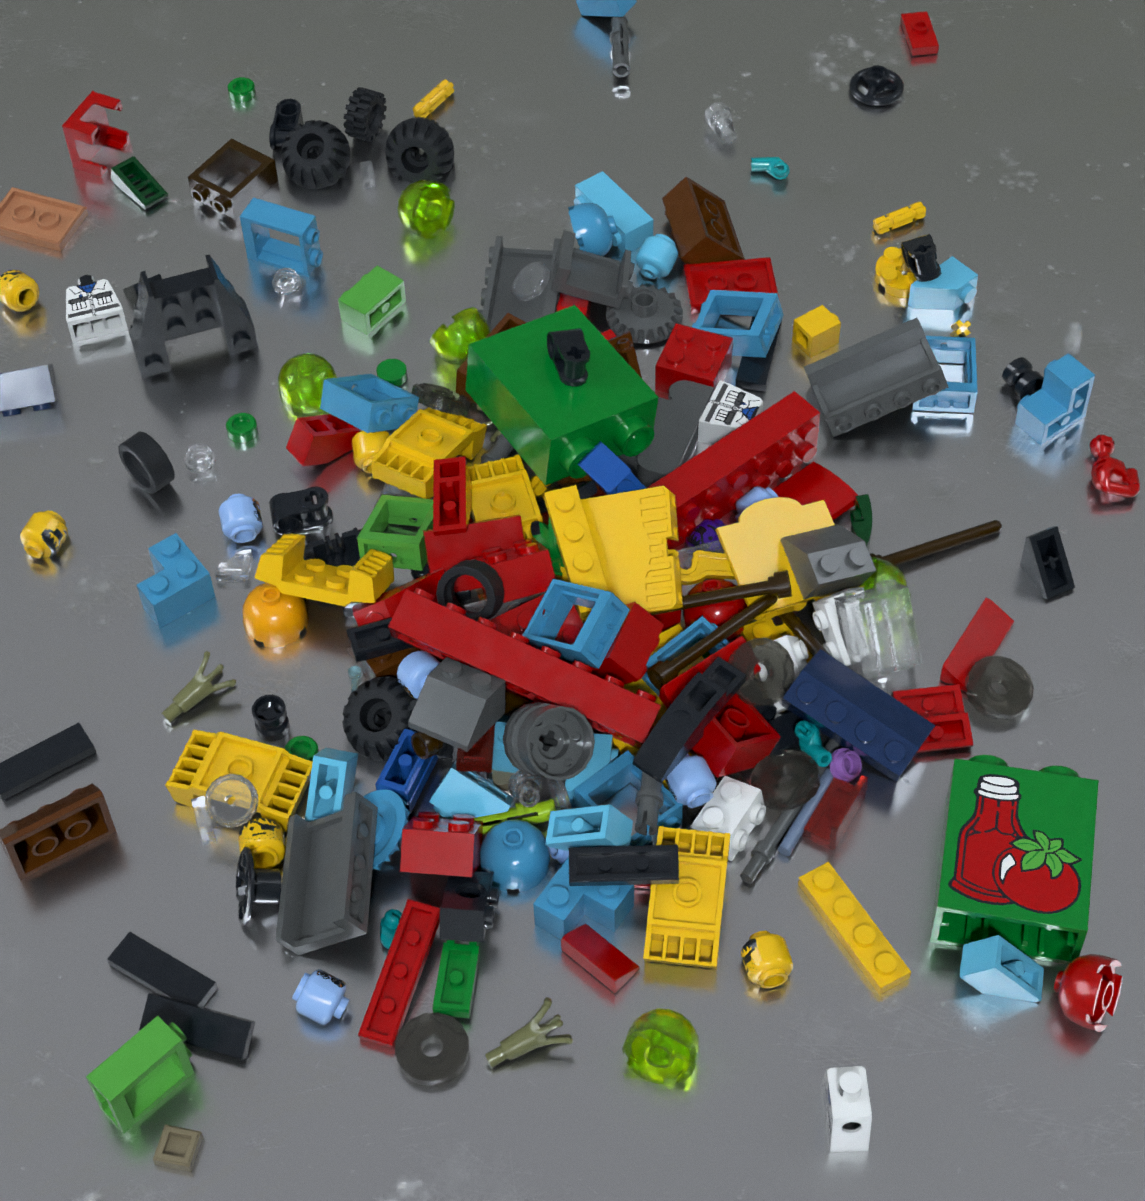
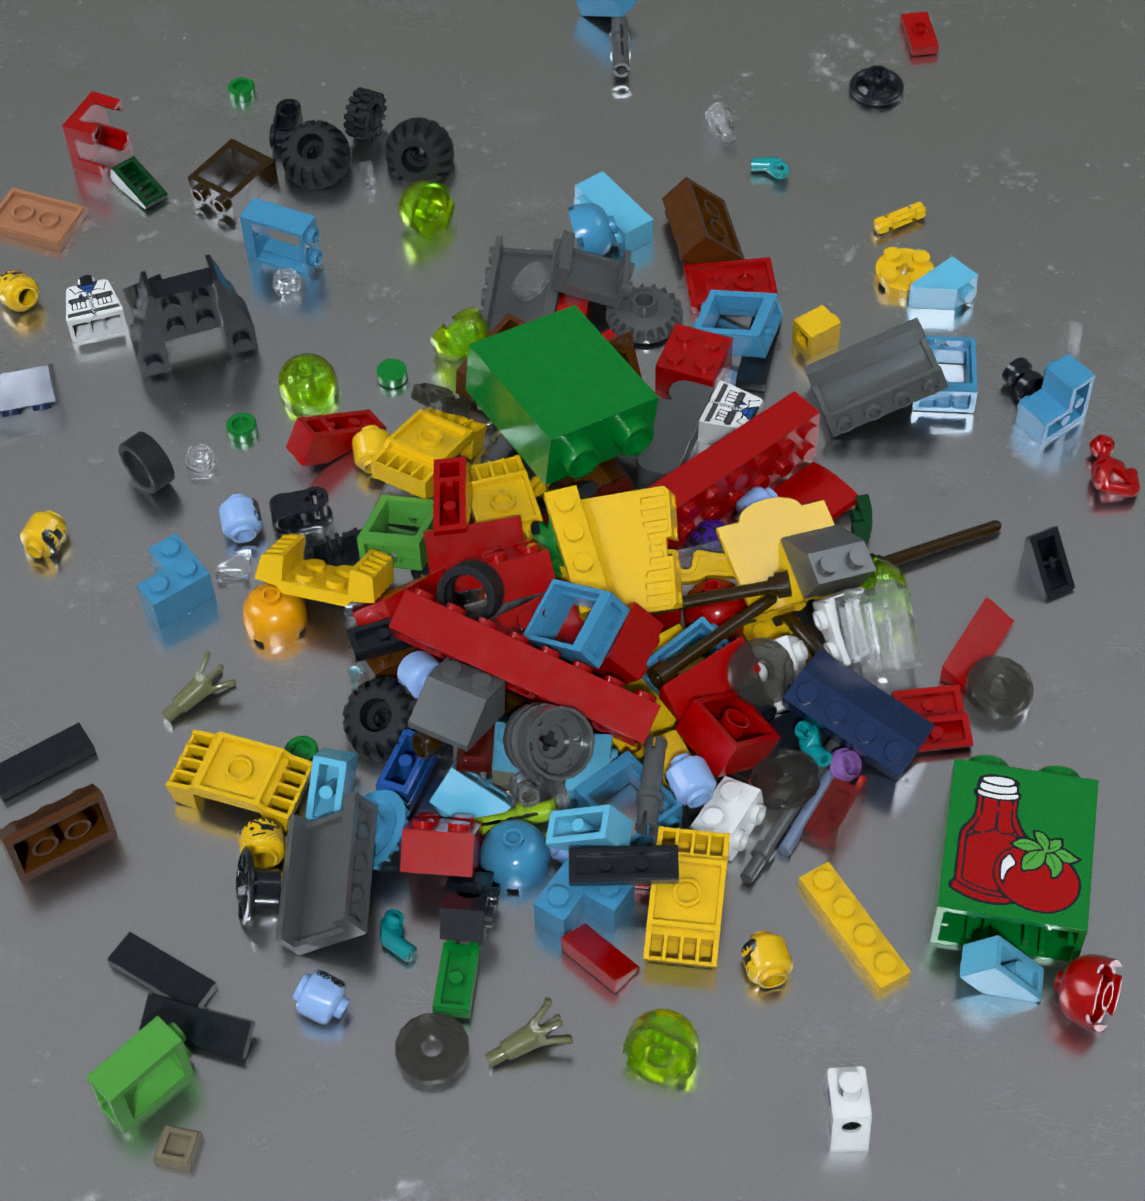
(205, 823): clear plate -> none
(217, 800): clear piece -> none
(270, 717): black wheel -> none
(370, 405): dark azure window -> none
(372, 300): bright green brick -> none
(400, 974): red tile -> none
(433, 99): yellow axle -> none
(569, 355): black piece -> none
(609, 471): blue slope -> none
(657, 256): medium azure head -> none
(687, 717): black slope -> none
(921, 258): black piece -> none
(960, 329): yellow axle -> none

